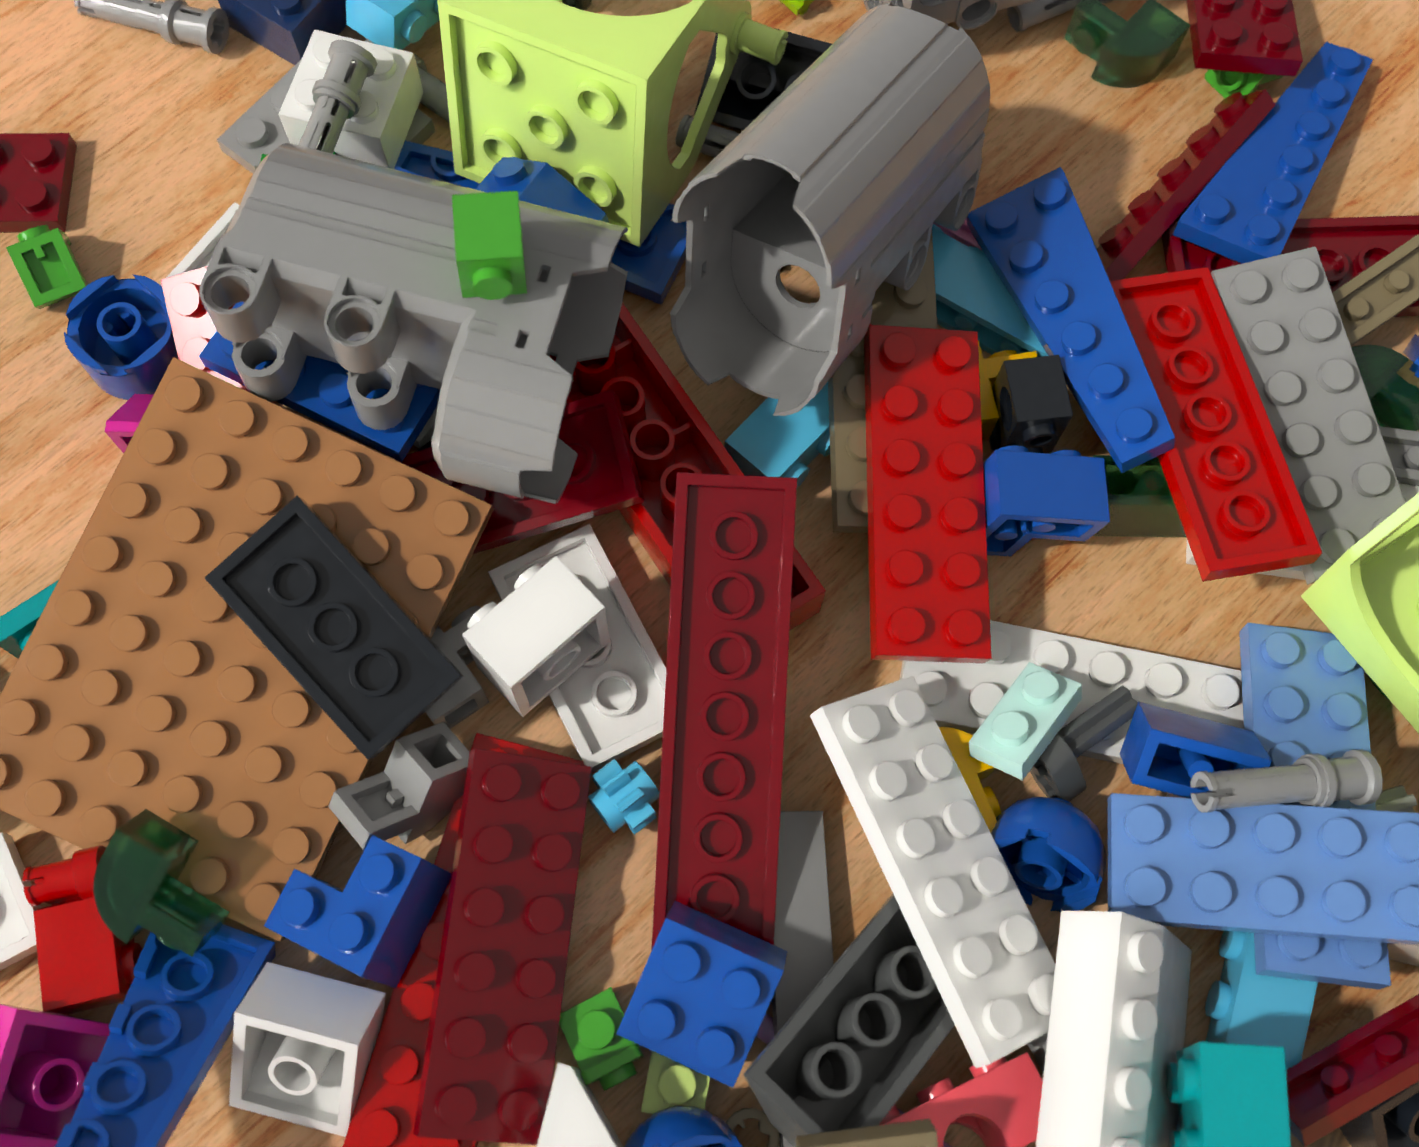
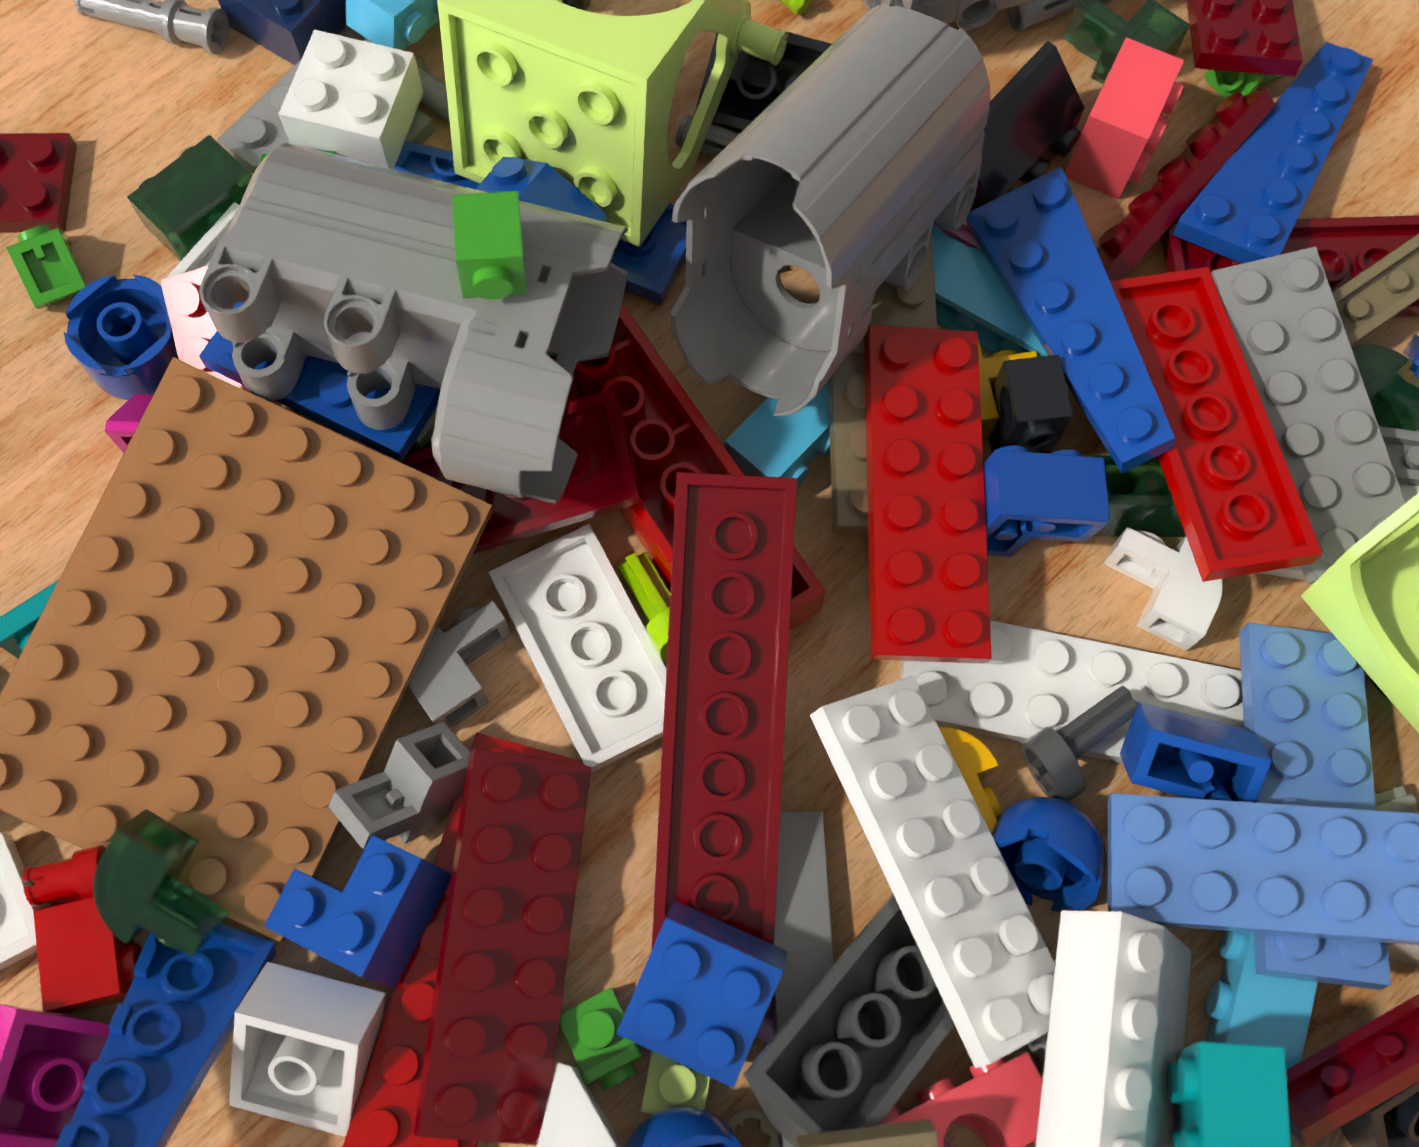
(190, 195): none -> clear green brick
(334, 627): black plate -> none
(337, 94): light grey pin -> none
(537, 634): white brick -> none
(624, 796): medium azure gear -> none
(651, 596): none -> lime piece
(1025, 720): light aqua plate -> none
(1028, 126): none -> black slope
(1126, 119): none -> coral brick
(1180, 602): none -> white brick
(1310, 781): light grey pin -> none

